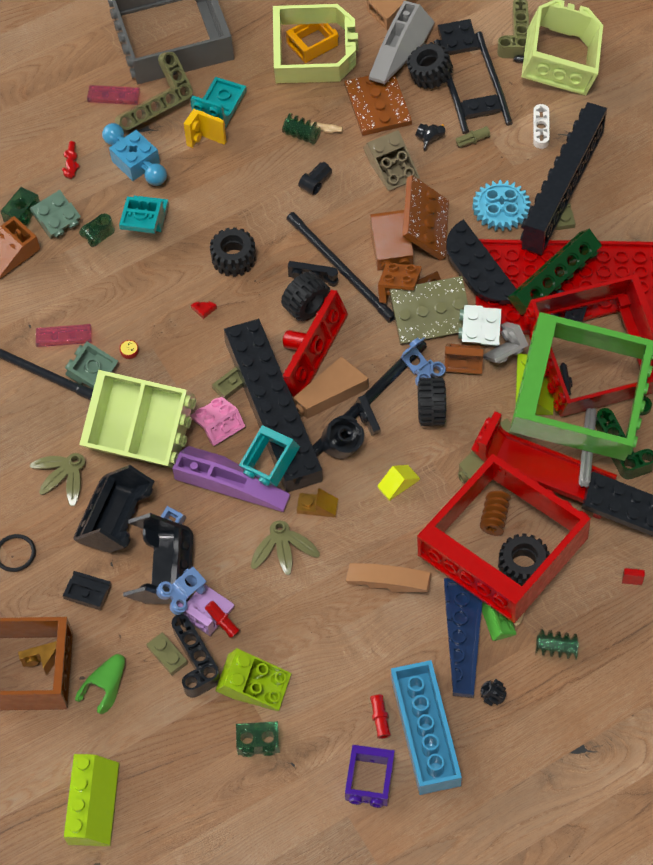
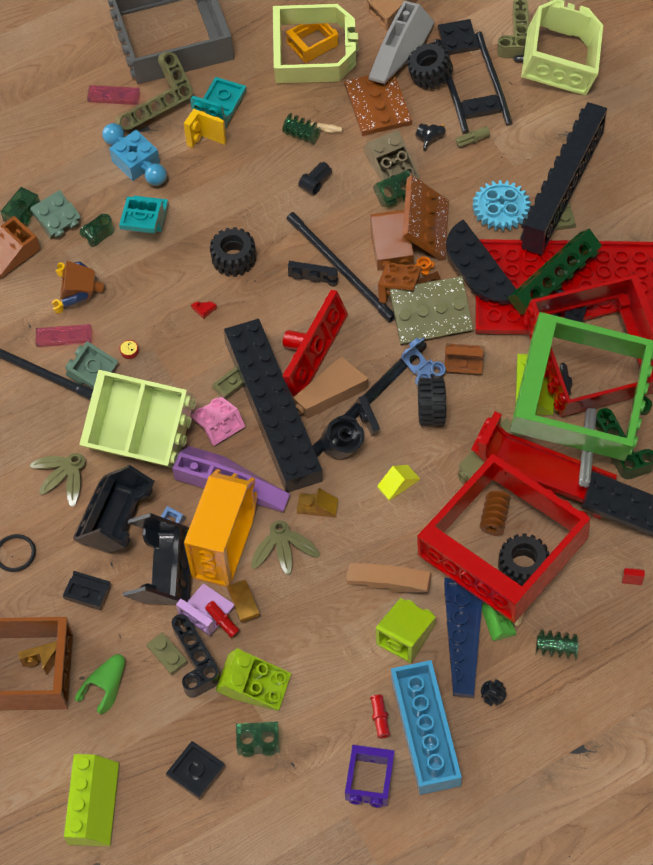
(71, 166): red animal -> none
(76, 284): none -> dark orange torso
(180, 591): medium blue piece -> none
(195, 770): none -> black plate
(220, 528): none -> light orange container
(243, 601): none -> pearl gold slope
(257, 447): teal window -> none
(305, 296): black tyre -> none
(393, 185): none -> clear green brick
(405, 629): none -> lime slope
(425, 261): none -> orange plate
(480, 325): plate -> none
(516, 342): light grey bracket -> none
(541, 120): white beam -> none

